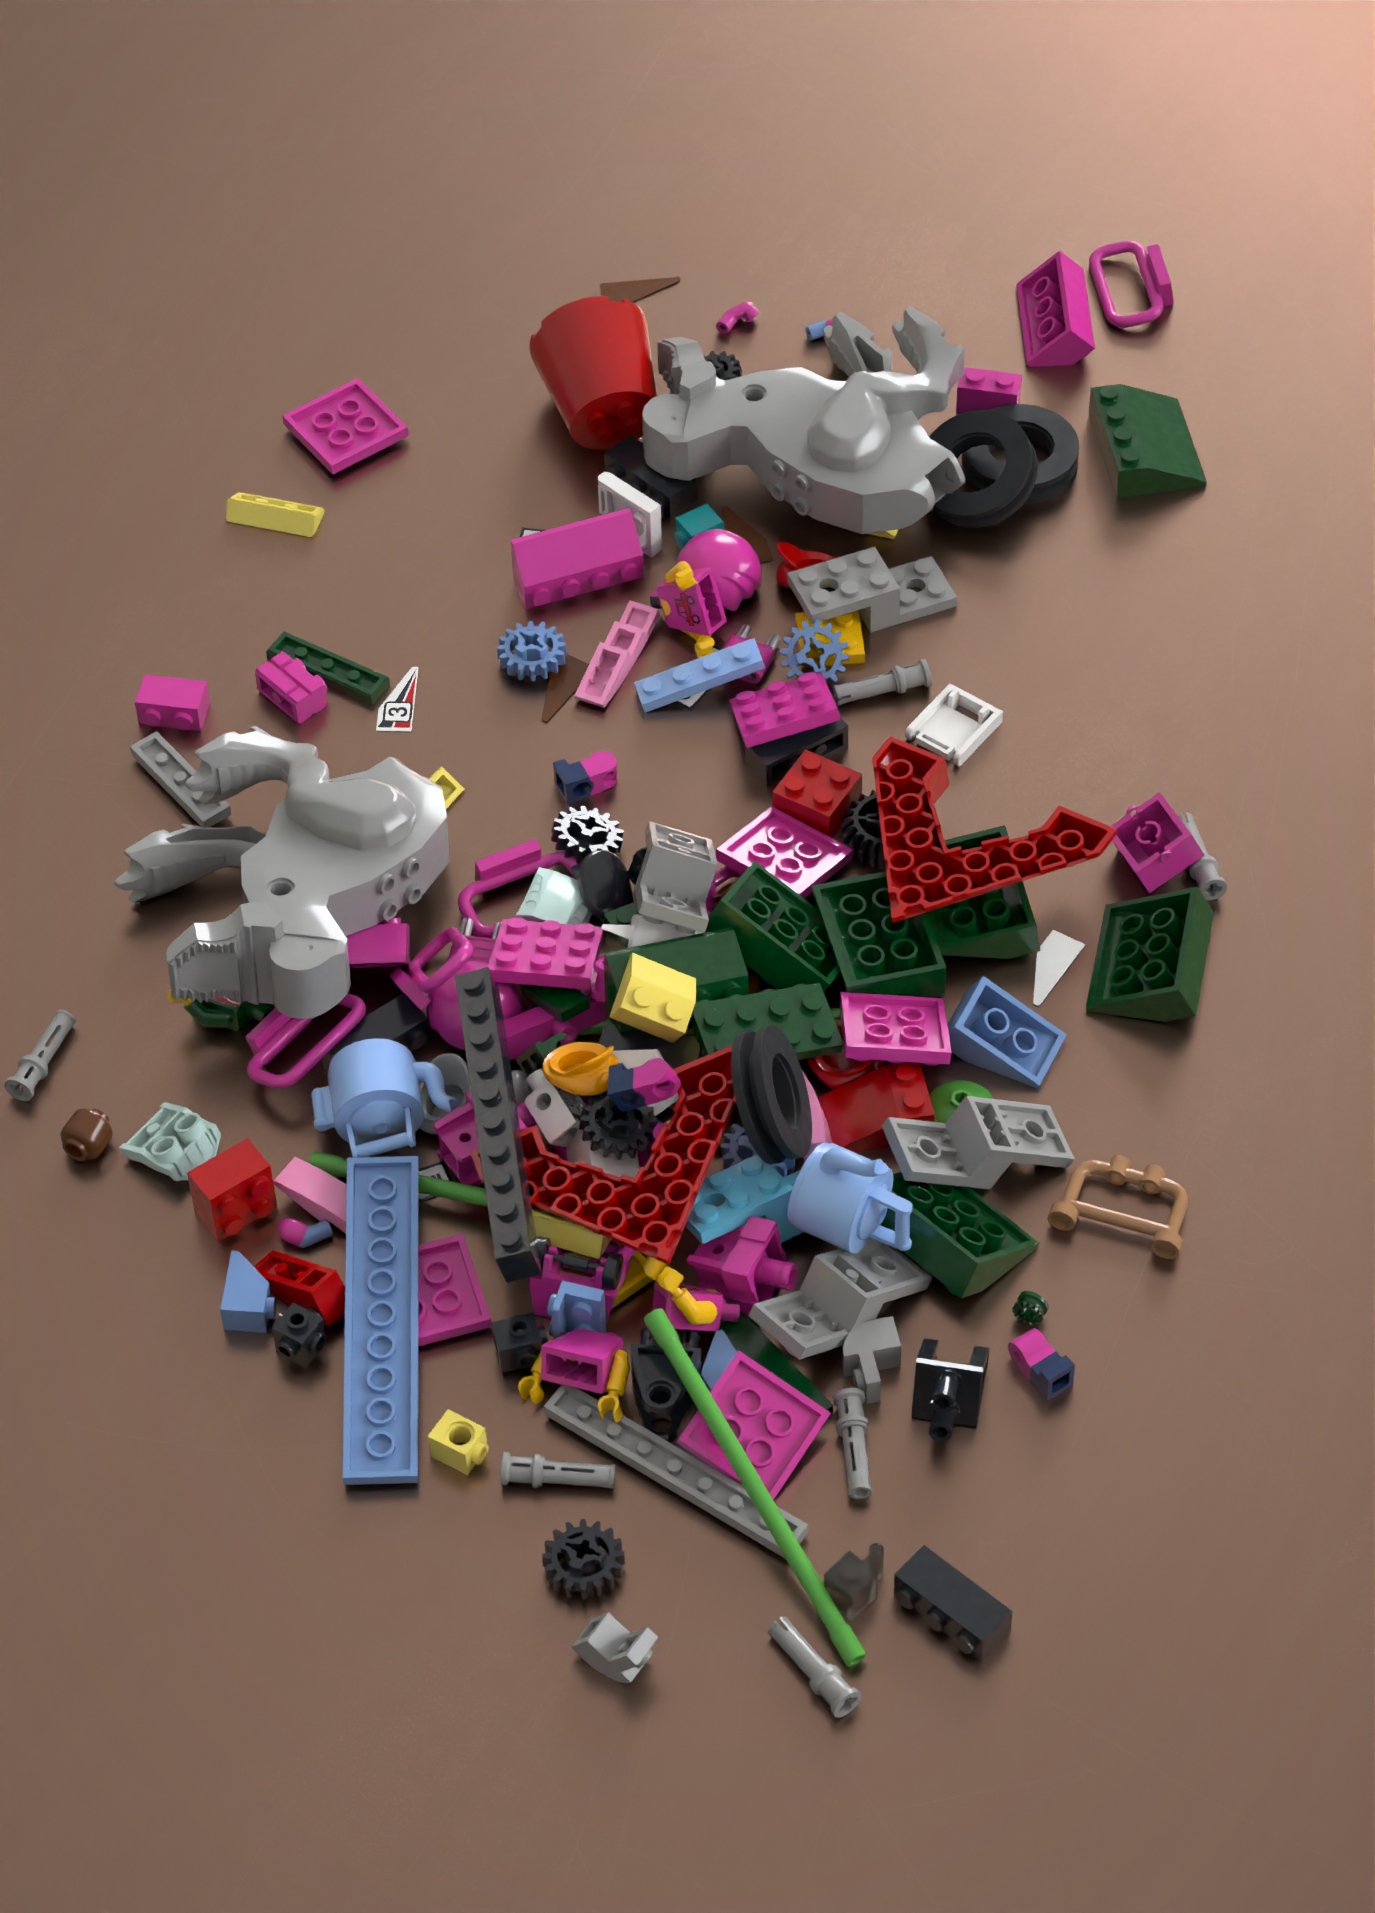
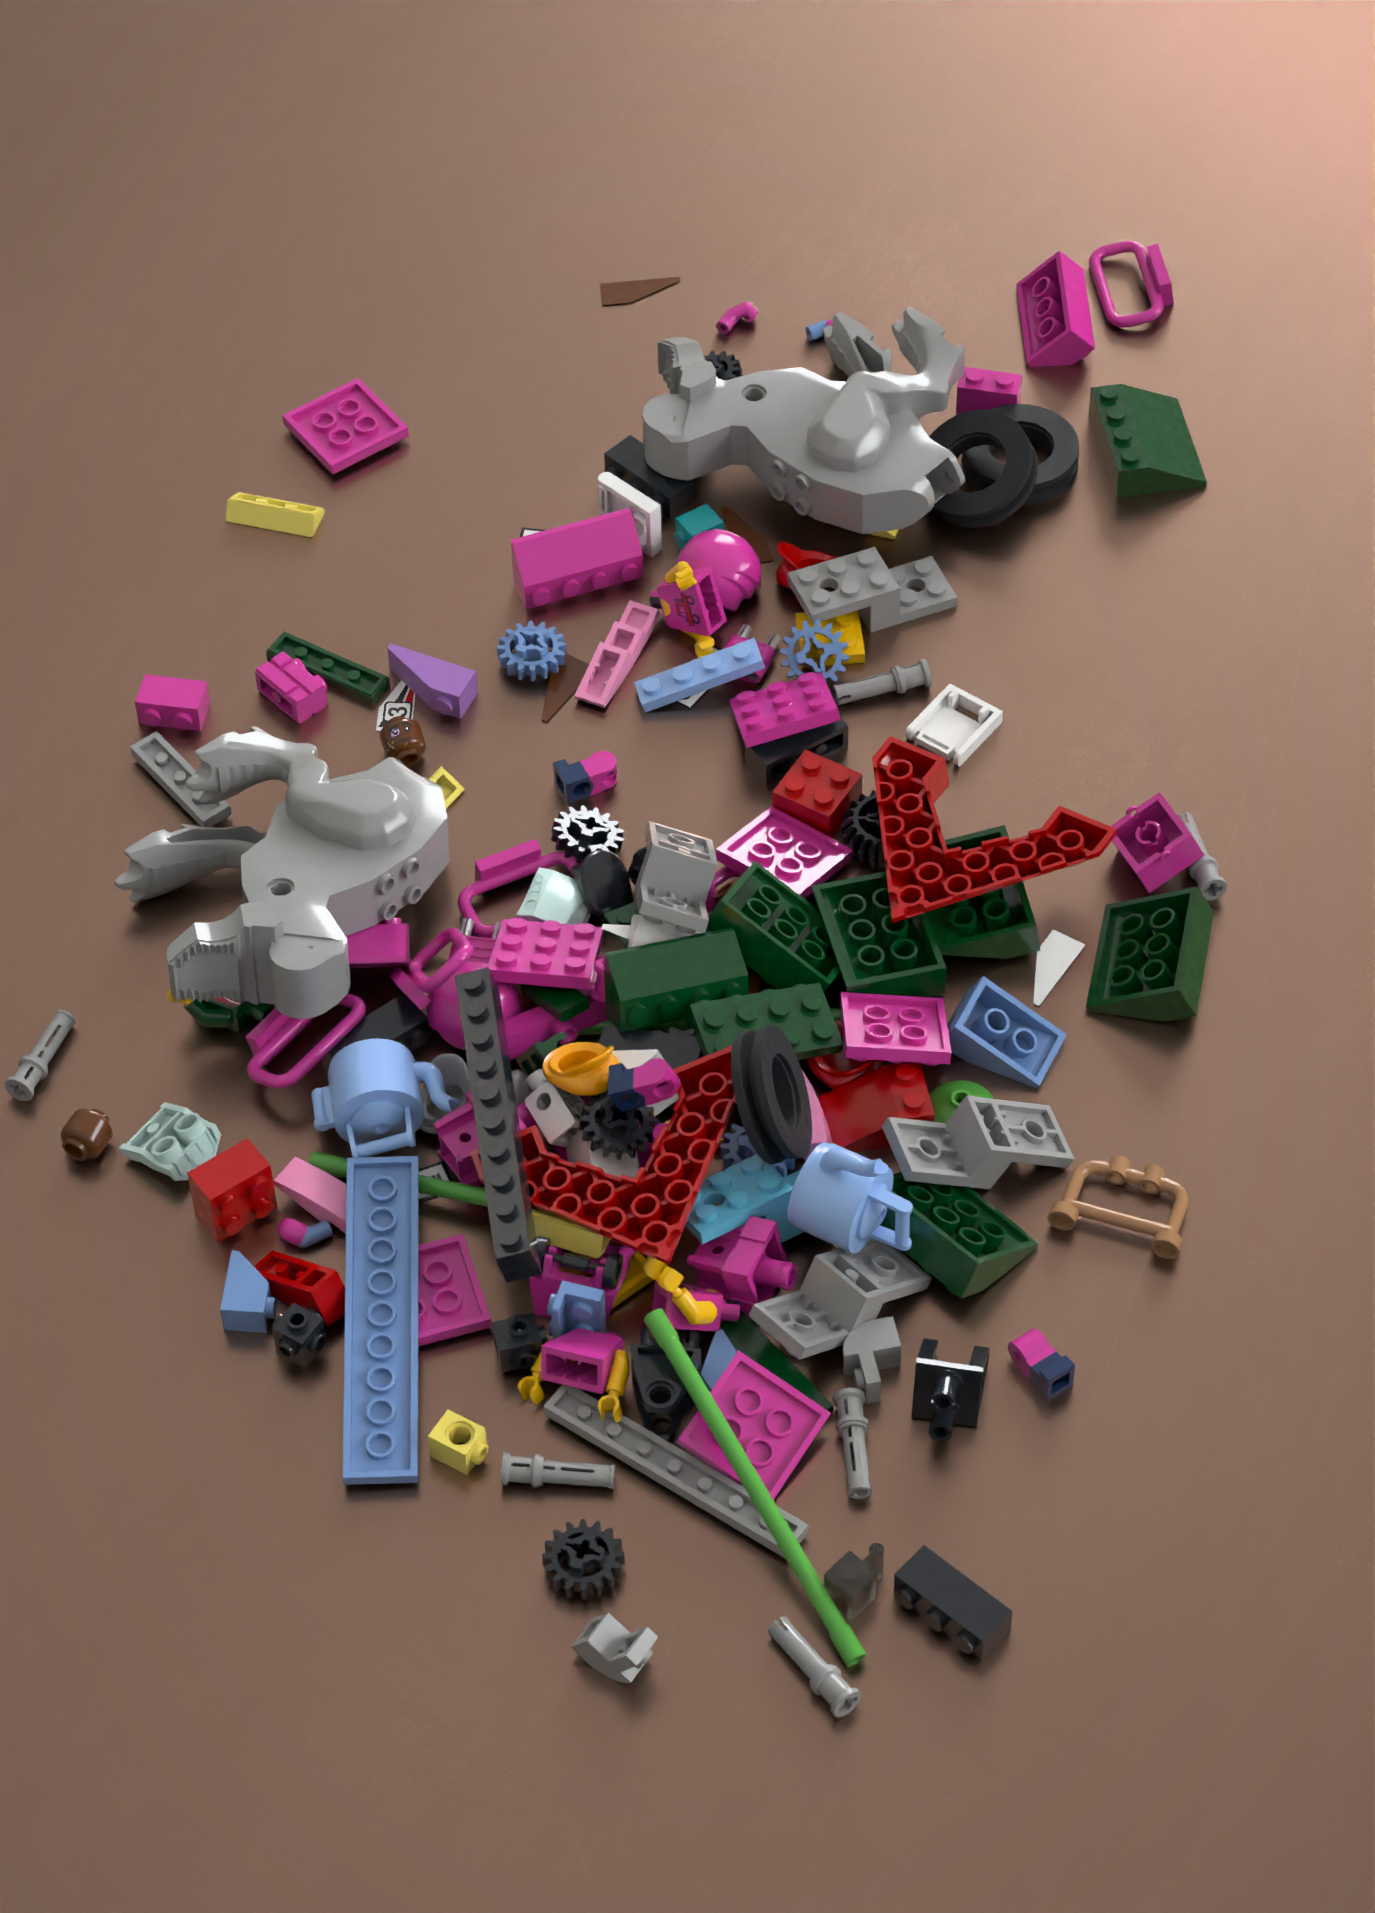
(403, 740): none -> reddish brown head
(437, 682): none -> medium lavender slope
(596, 368): red cone -> none
(655, 998): light yellow slope -> none
(1030, 1308): dark green bush -> none

